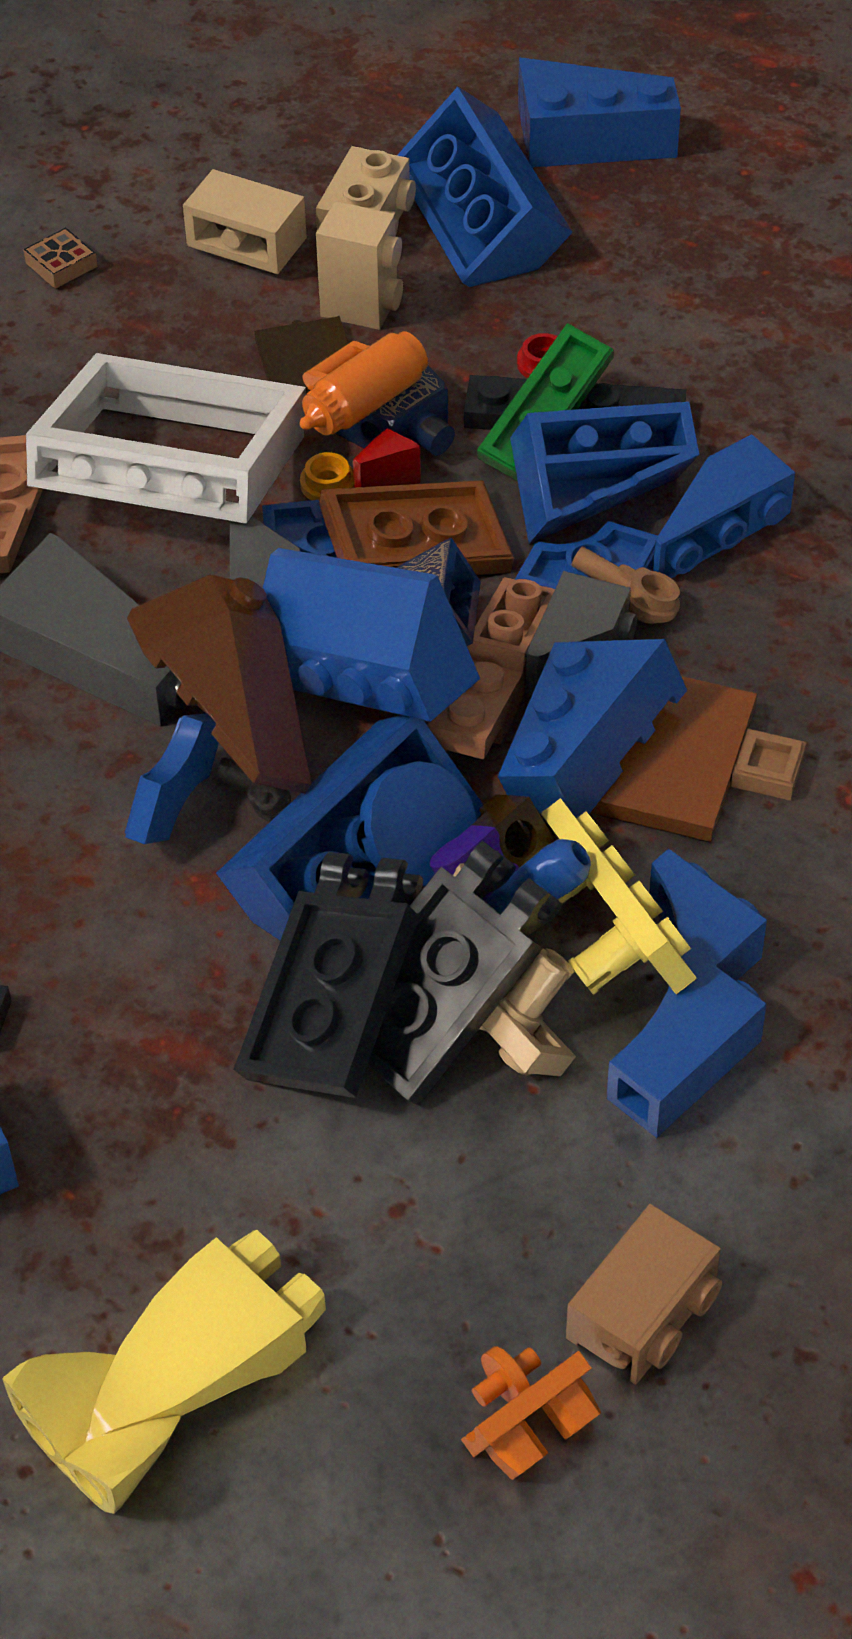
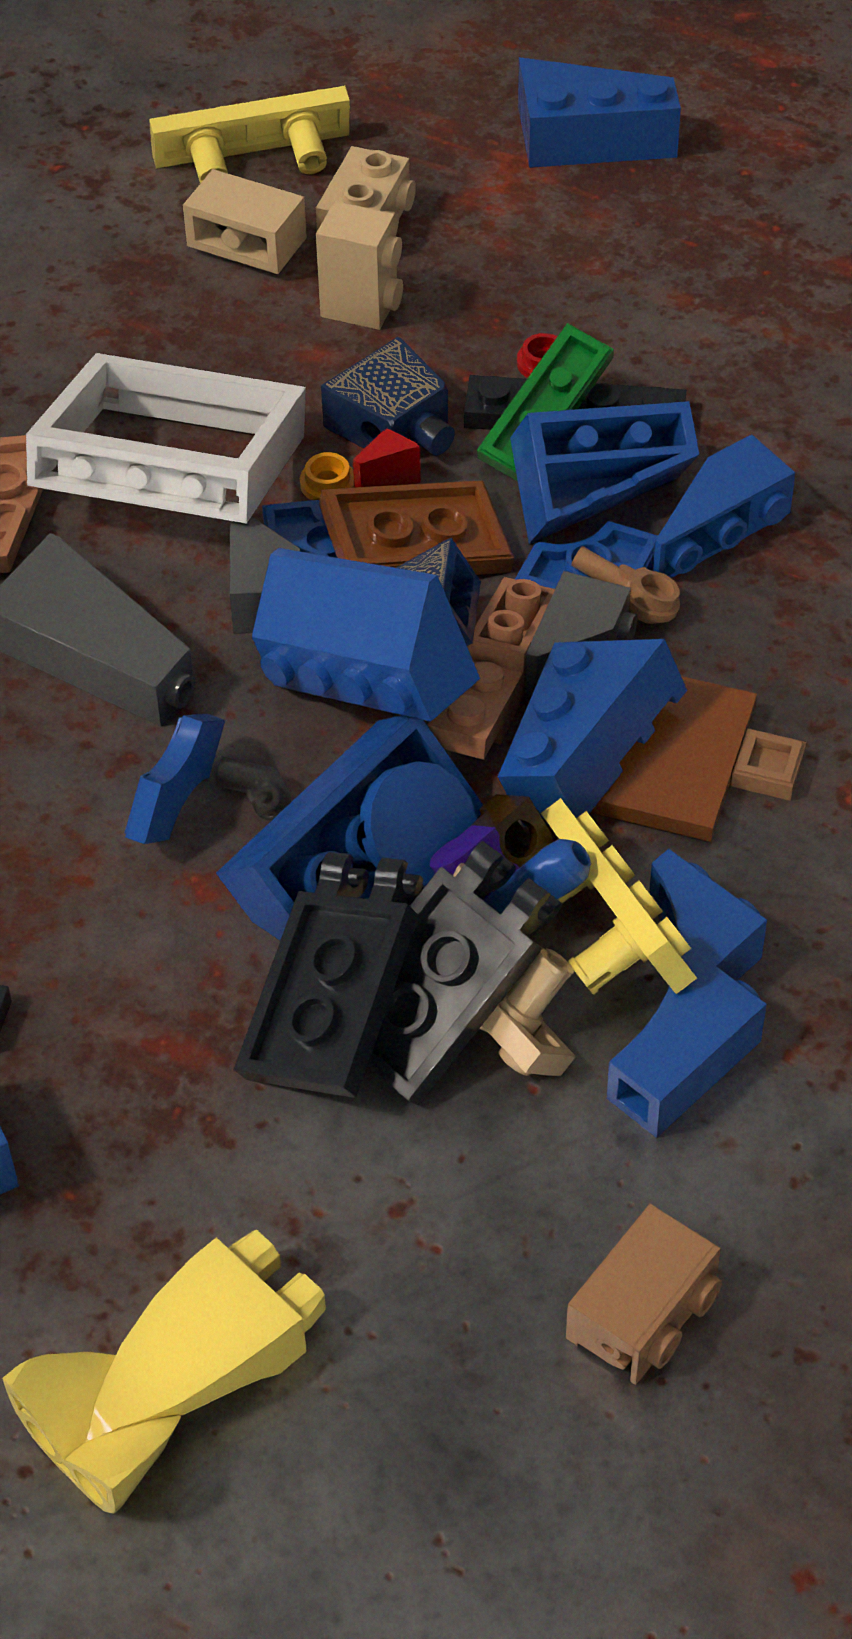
(60, 258): medium nougat tile -> none
(235, 667): reddish brown wedge -> none
(251, 127): none -> light yellow plate
(298, 347): dark brown piece -> none
(360, 381): orange piece -> none
(481, 193): blue slope -> none
(559, 1393): orange hips -> none

